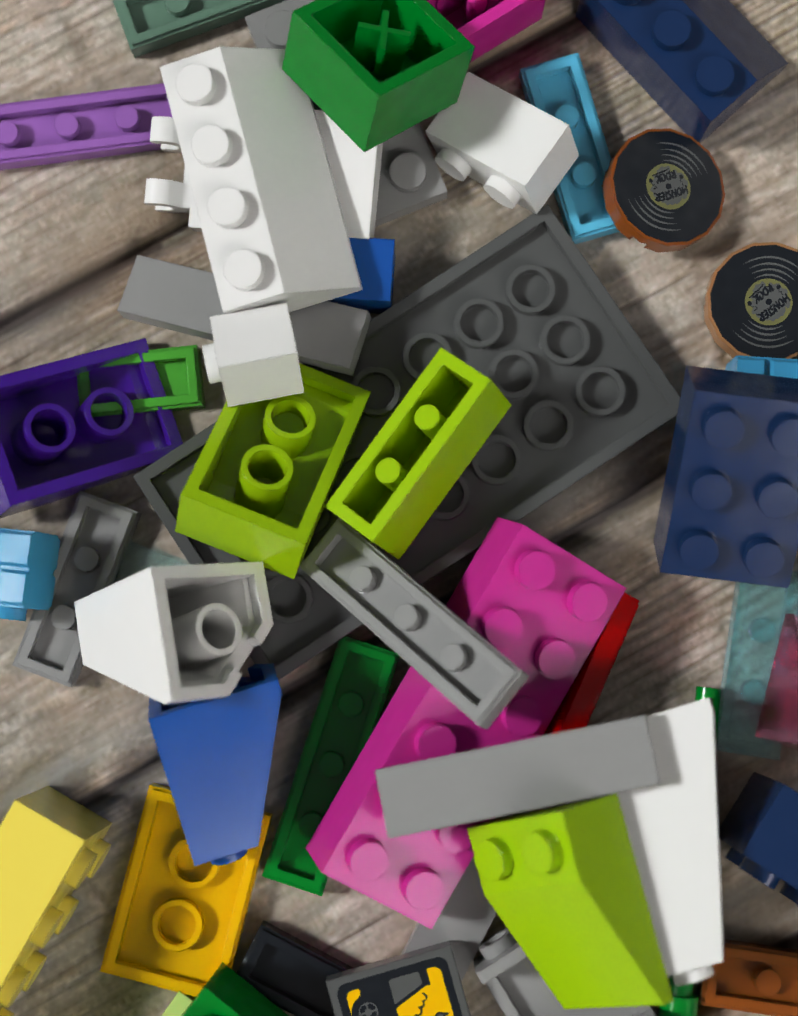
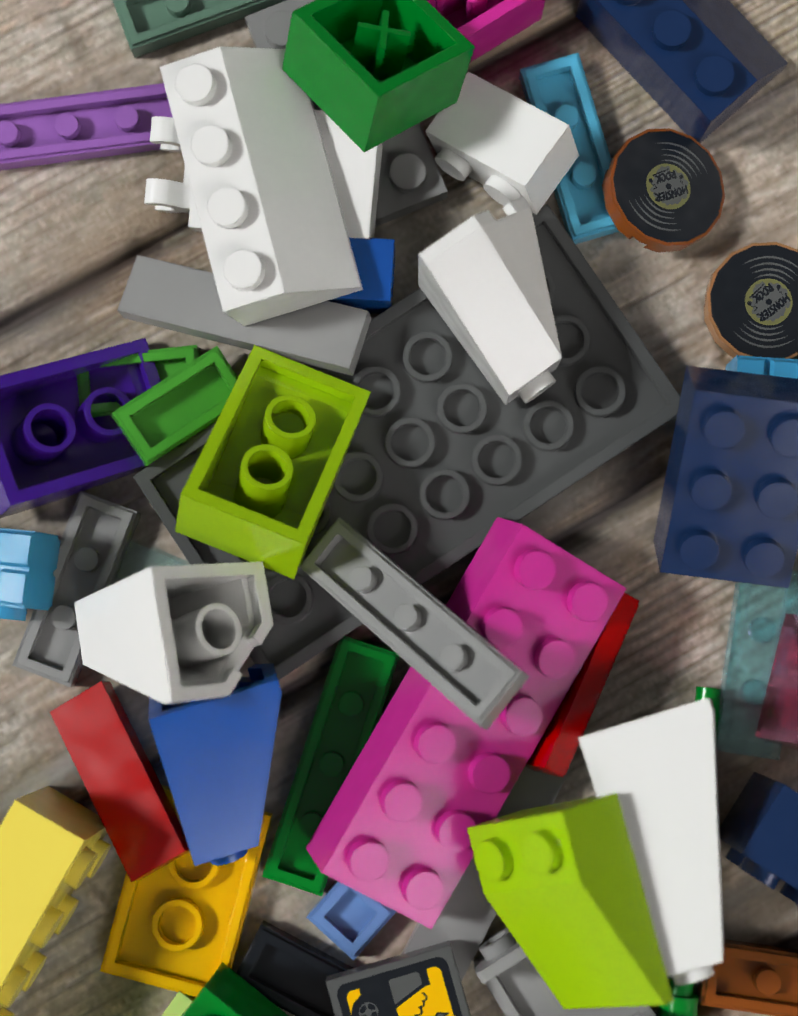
(120, 780): none -> red tile
(177, 406): none -> bright green tile
(254, 355): white brick -> none
(349, 918): none -> medium blue tile
(419, 453): lime brick -> none
(496, 299): none -> white slope
(517, 776): light grey tile -> none

